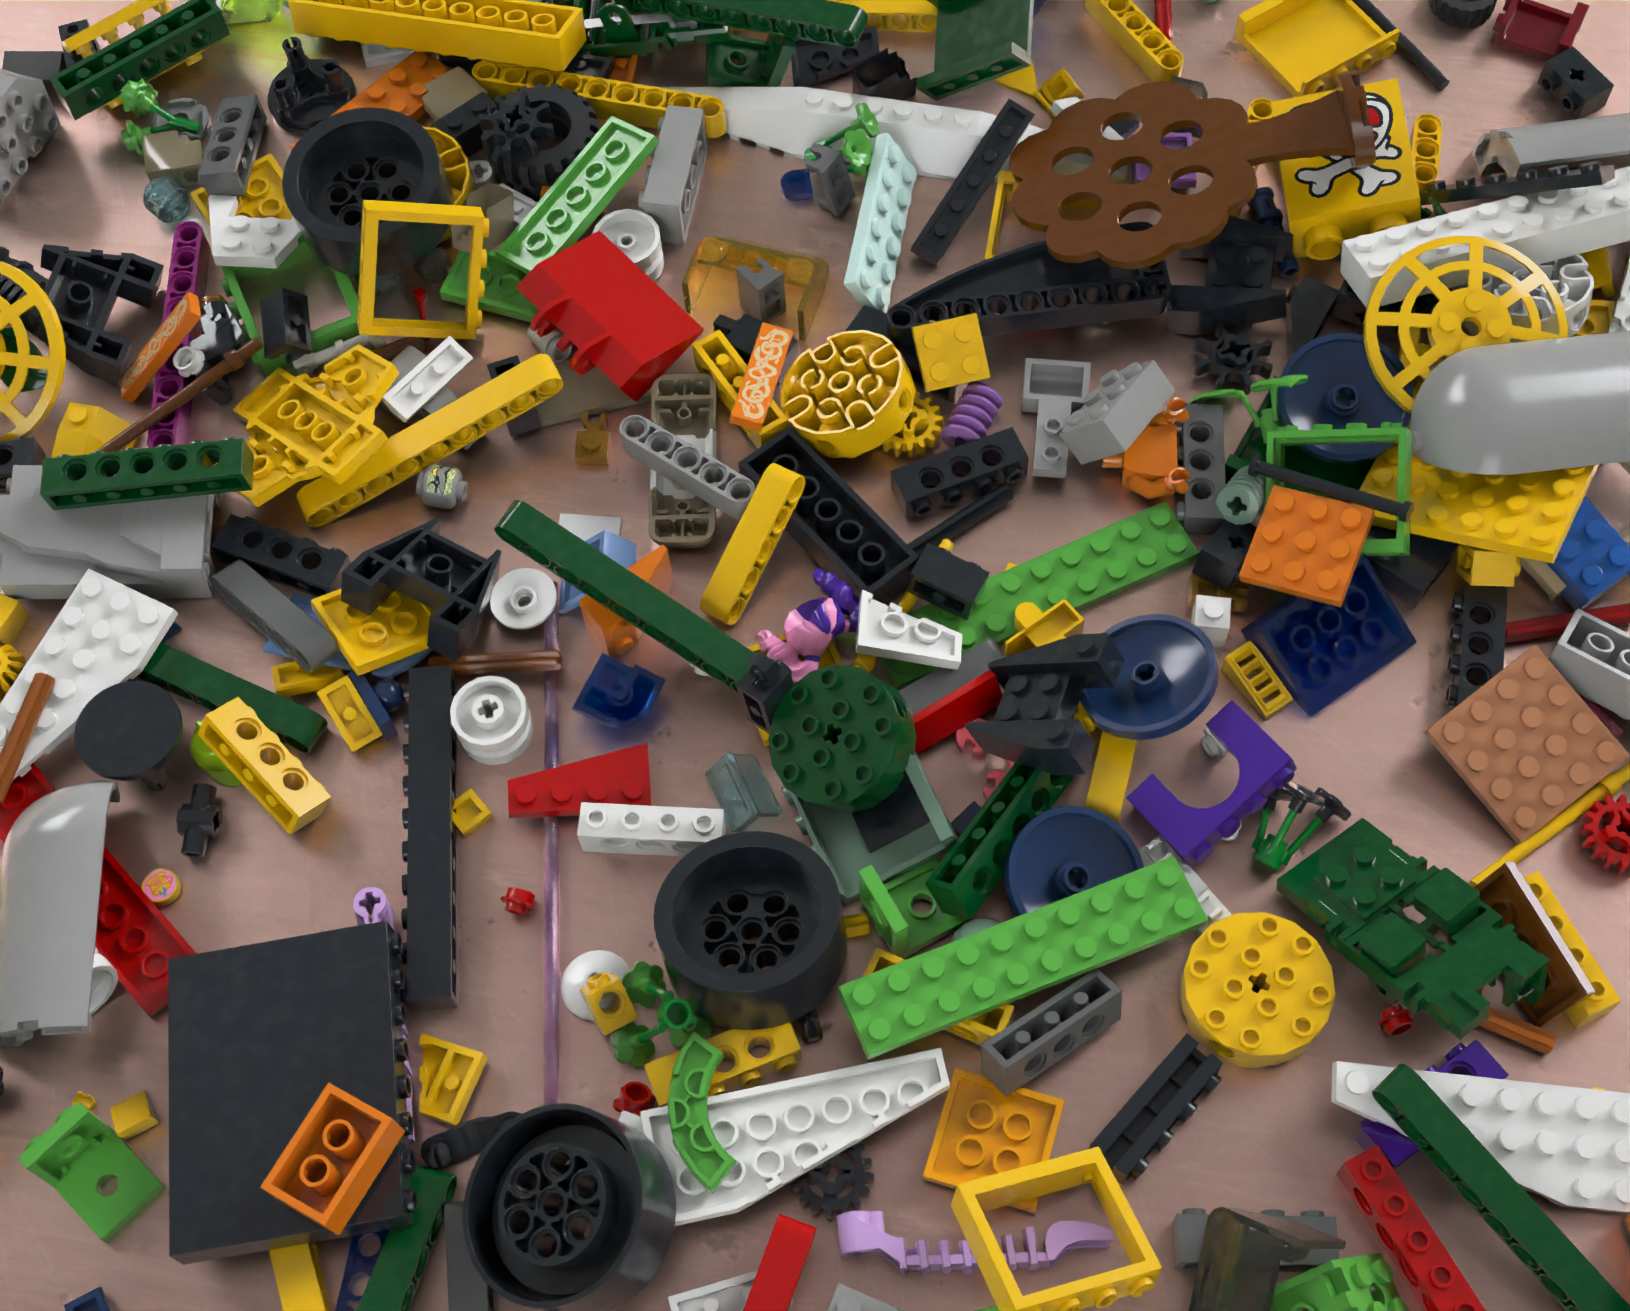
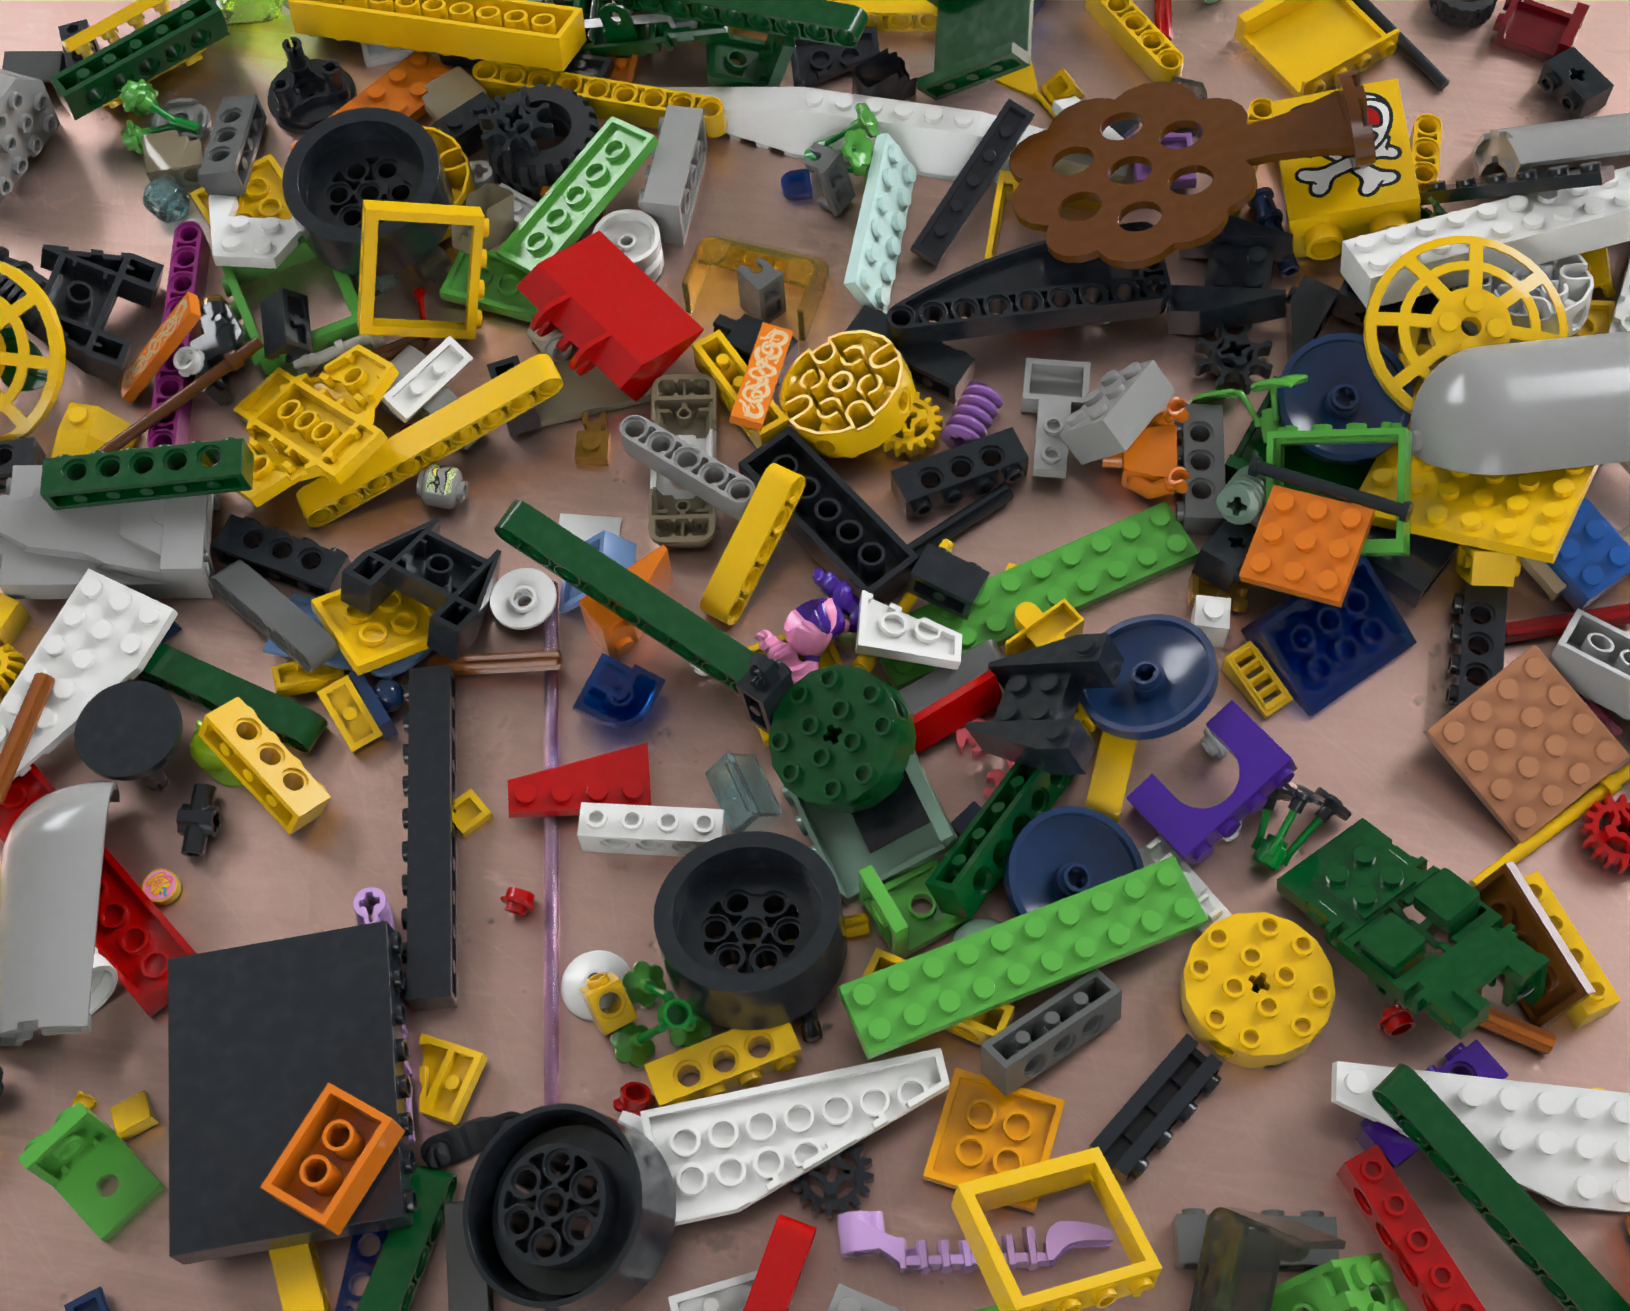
(492, 720): white wheel -> none
(689, 1113): bright green tile -> none
(950, 352): yellow plate -> none

